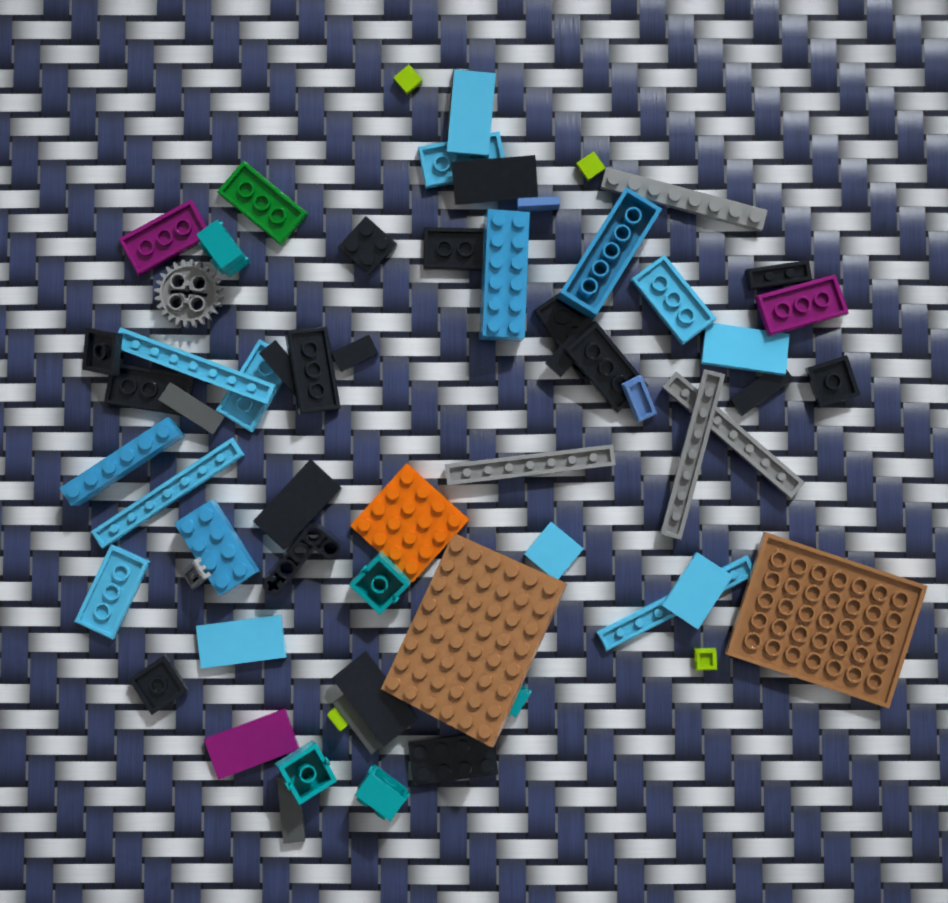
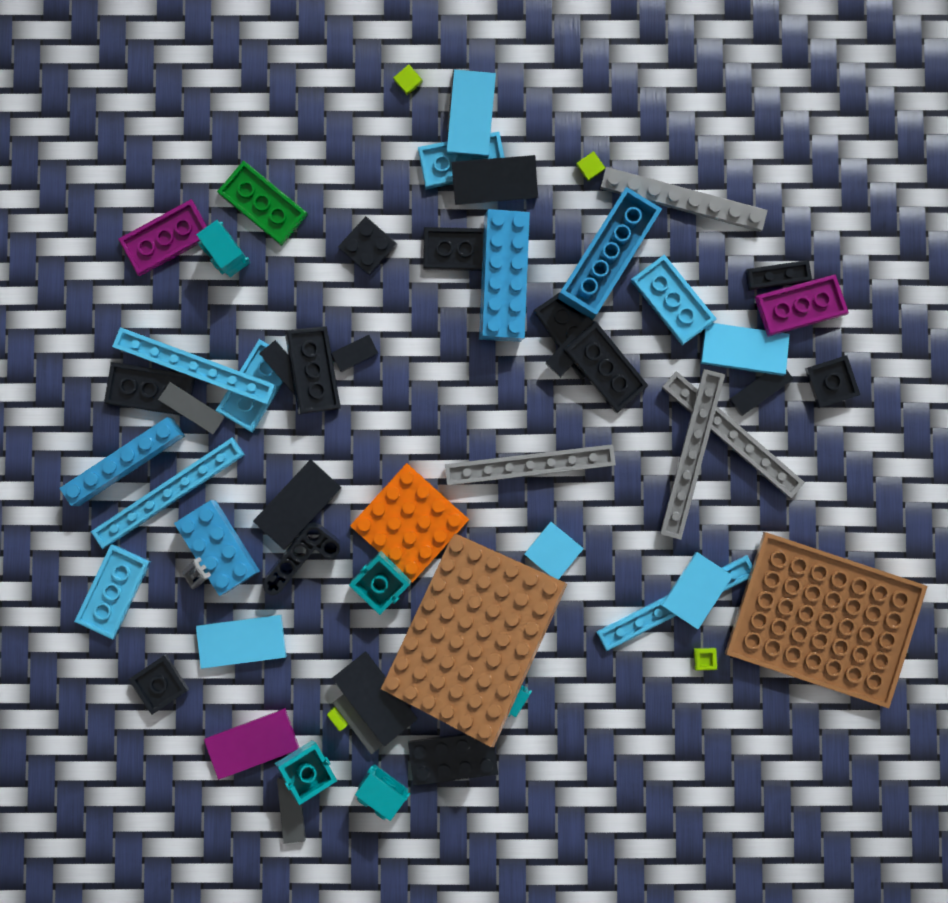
(102, 351): black plate -> none
(186, 312): light grey gear -> none
(538, 203): medium blue tile -> none
(638, 398): medium blue tile -> none

